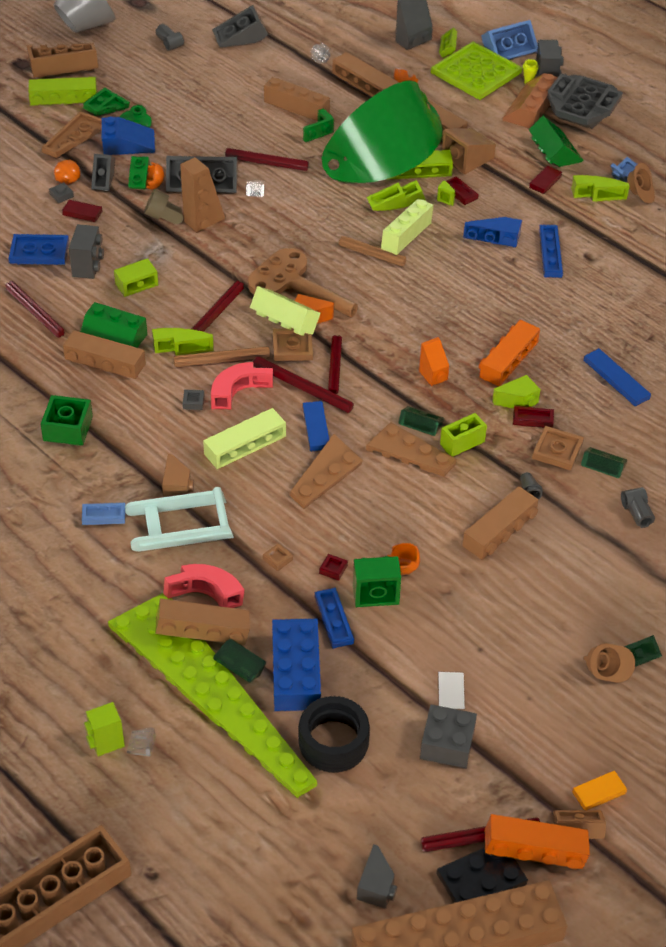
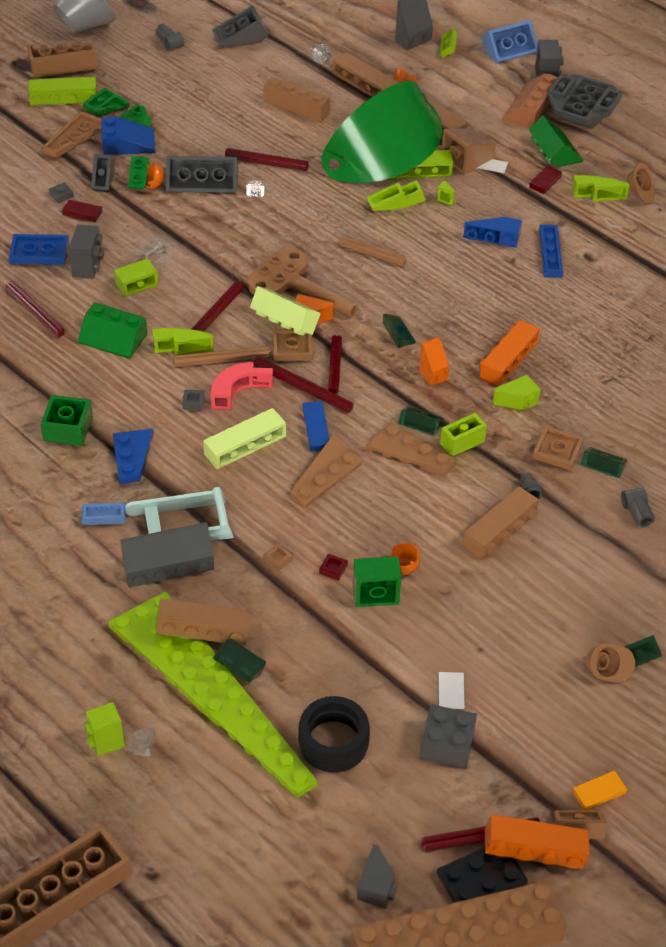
(67, 171): orange hair -> none
(104, 354): medium nougat brick -> none
(131, 453): none -> blue wing
(160, 207): dark tan piece -> none
(167, 554): none -> dark grey slope
(176, 478): medium nougat slope -> none
(199, 196): medium nougat wedge -> none
(208, 580): coral arch -> none
(295, 663): blue brick -> none
(321, 128): green bracket -> none
(334, 618): blue tile -> none
(397, 330): none -> clear green slope
(407, 226): yellowish green brick -> none
(462, 191): dark red tile -> none
(476, 70): lime plate -> none
(494, 165): none -> white sticker
(530, 70): neon yellow cone -> none
(533, 416): dark red tile -> none
(617, 377): blue tile -> none
(623, 169): medium blue bracket -> none

